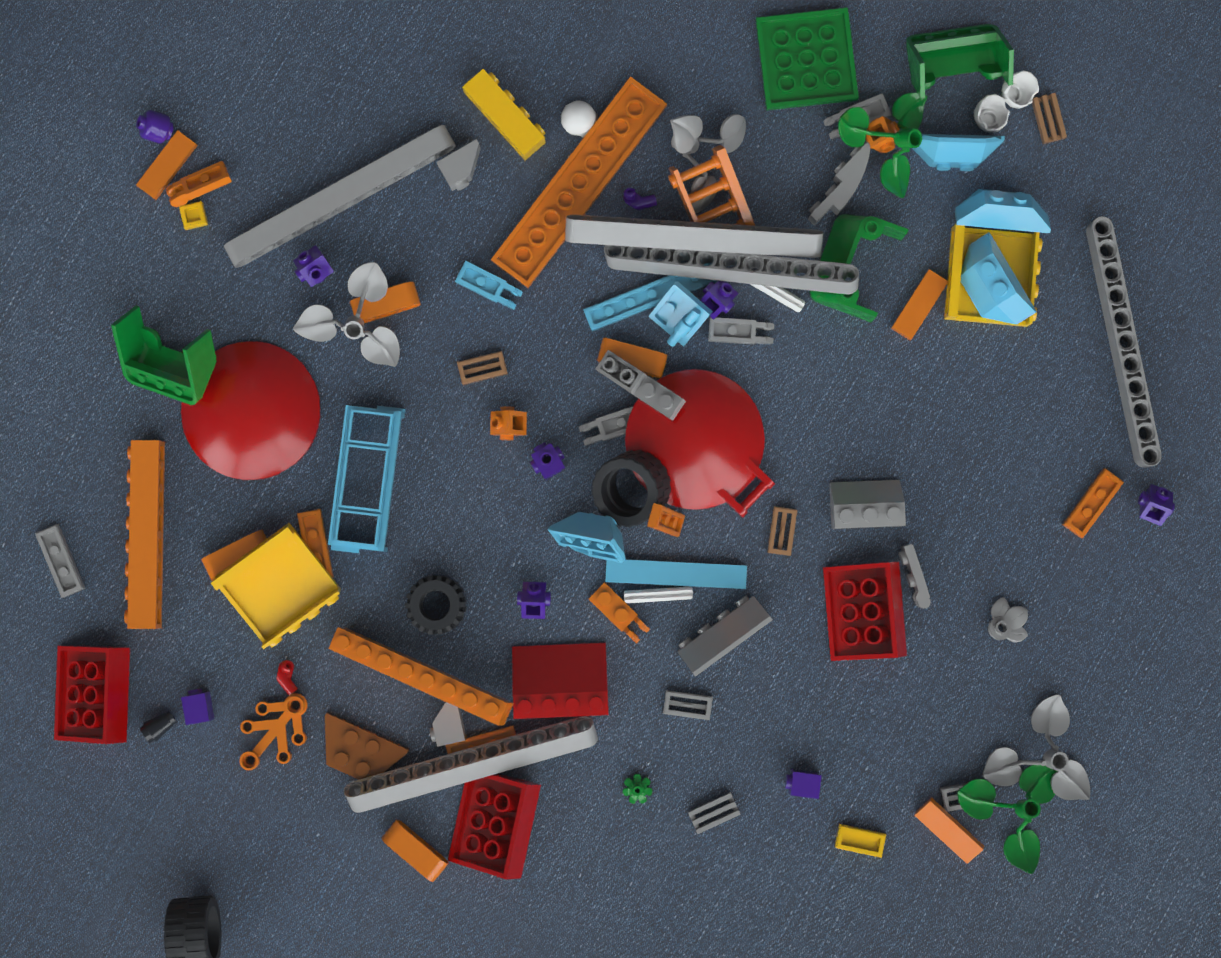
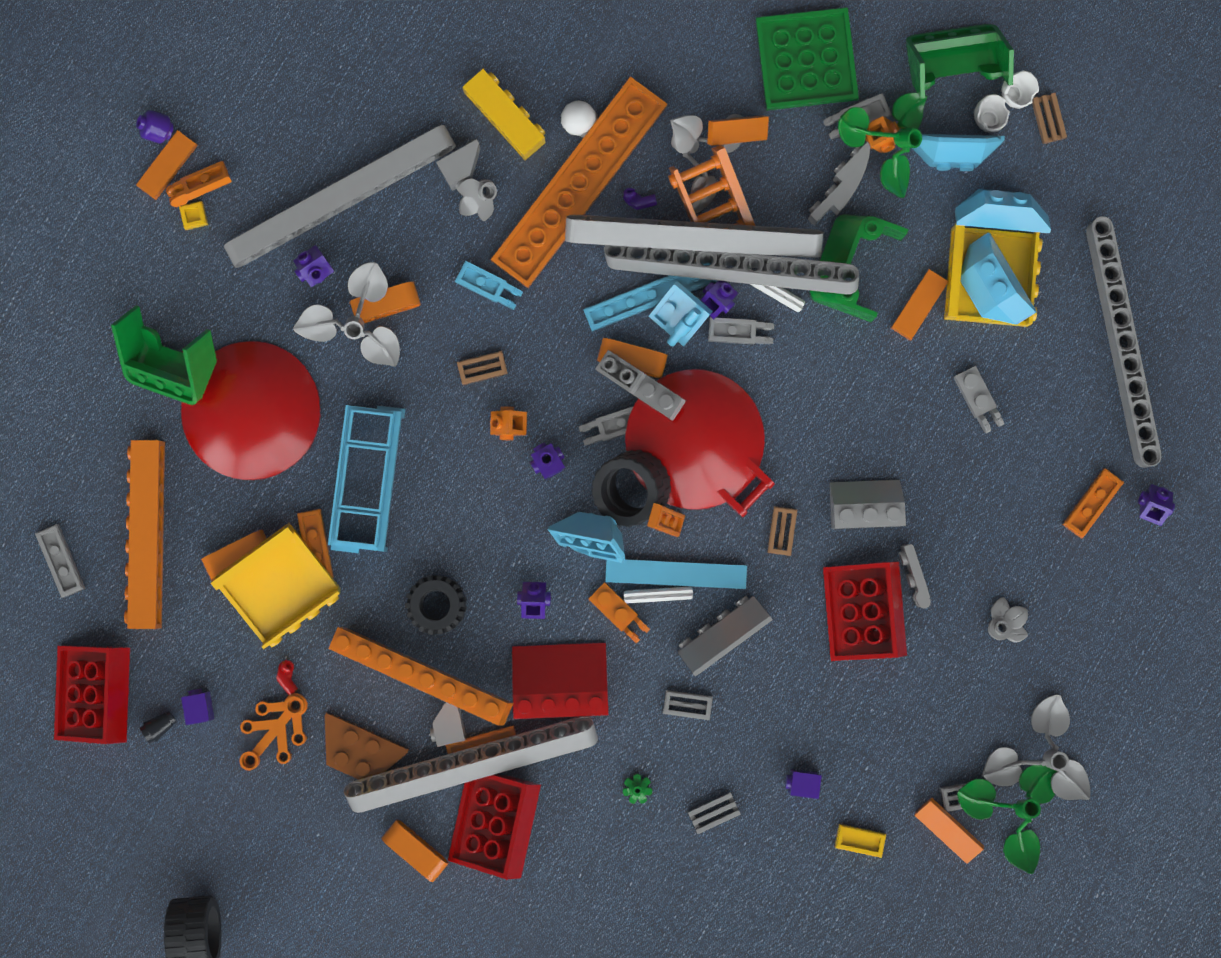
(474, 200): none -> light grey plate
(737, 130): none -> orange tile
(978, 397): none -> light grey hinge

